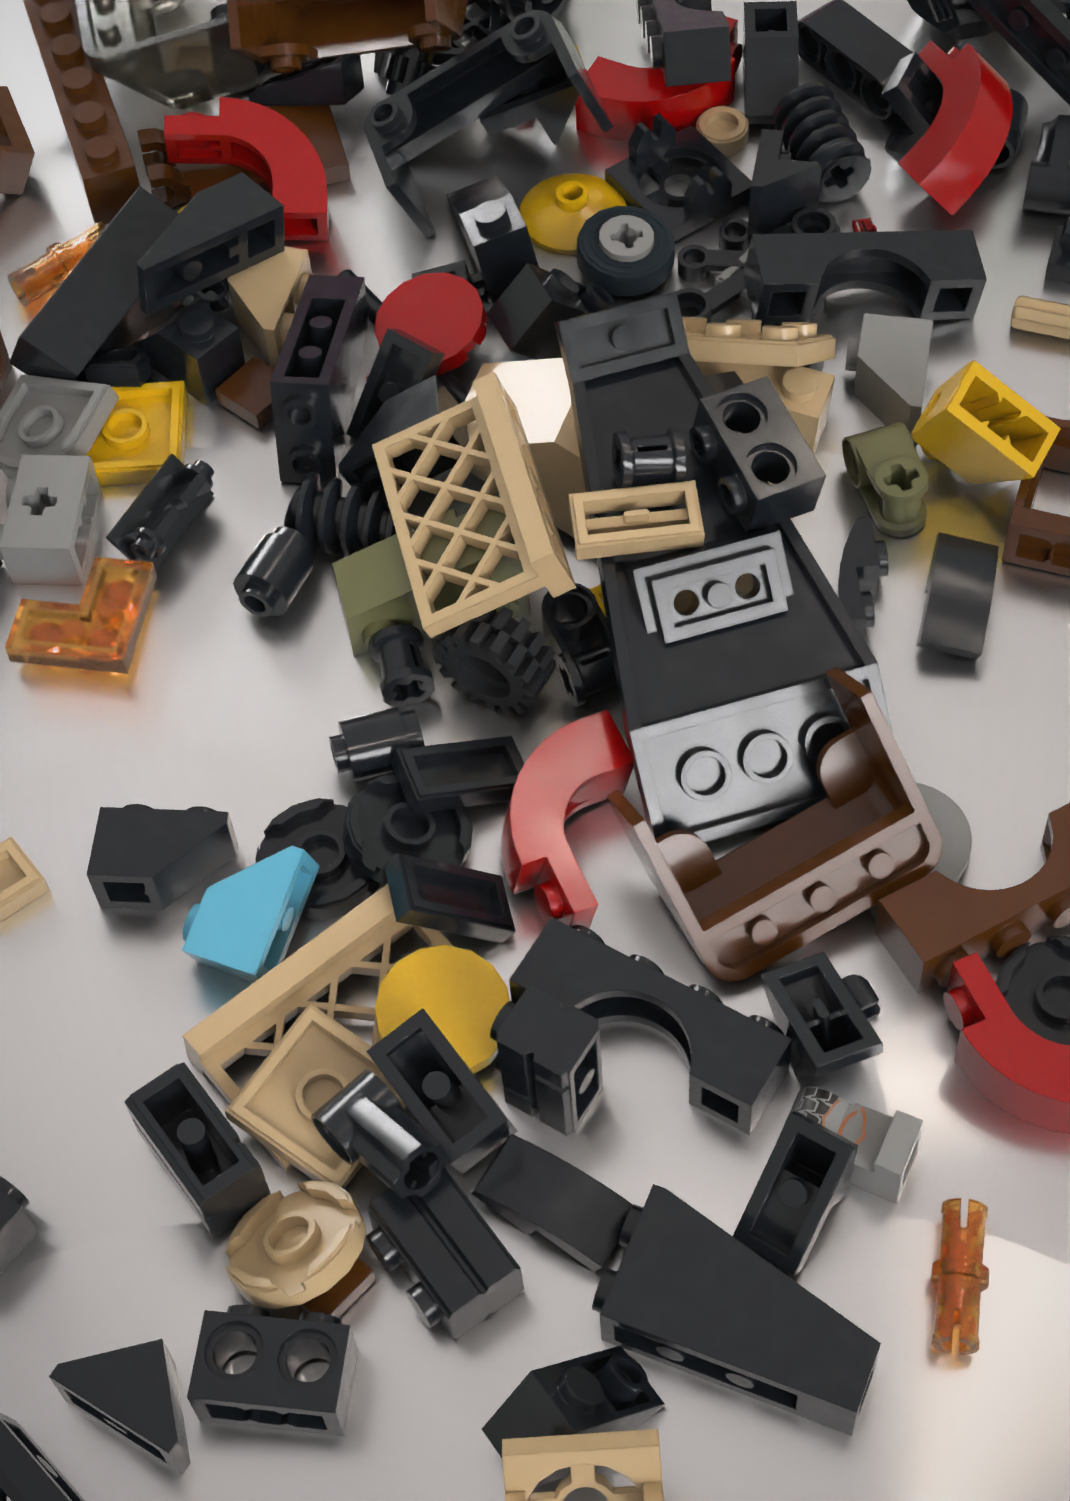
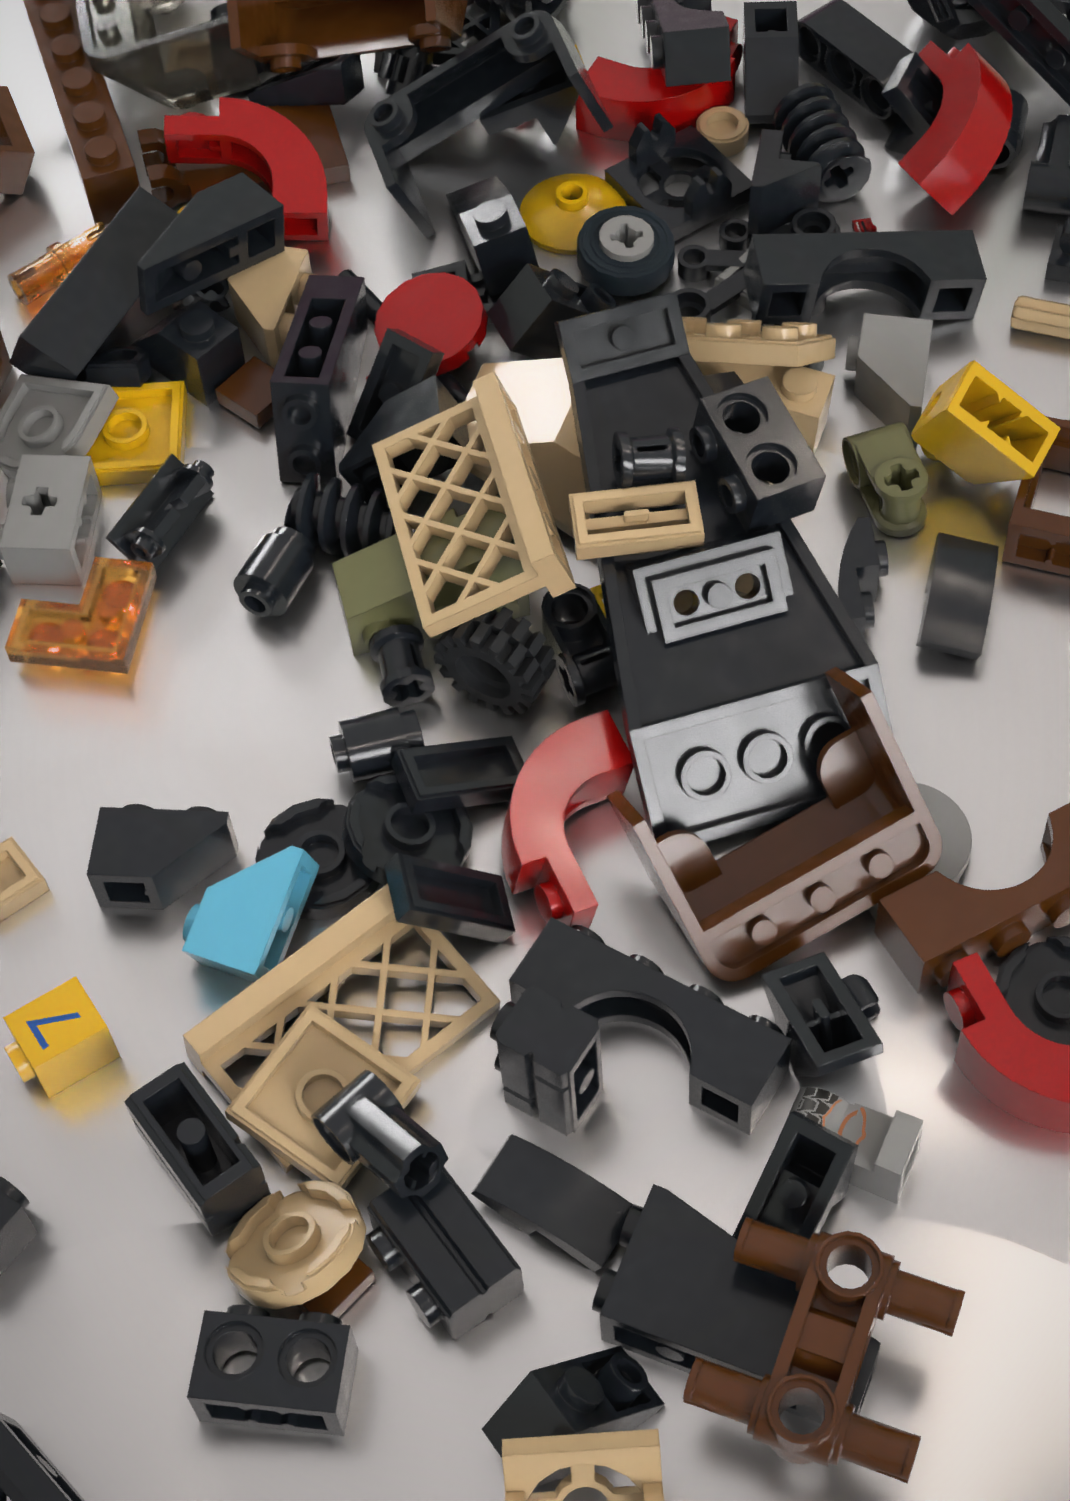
(59, 1038): none -> yellow brick
(132, 1395): black slope -> none
(441, 1091): black slope -> none
(457, 993): yellow tile -> none
(824, 1348): none -> reddish brown piece
(960, 1276): clear orange pin -> none

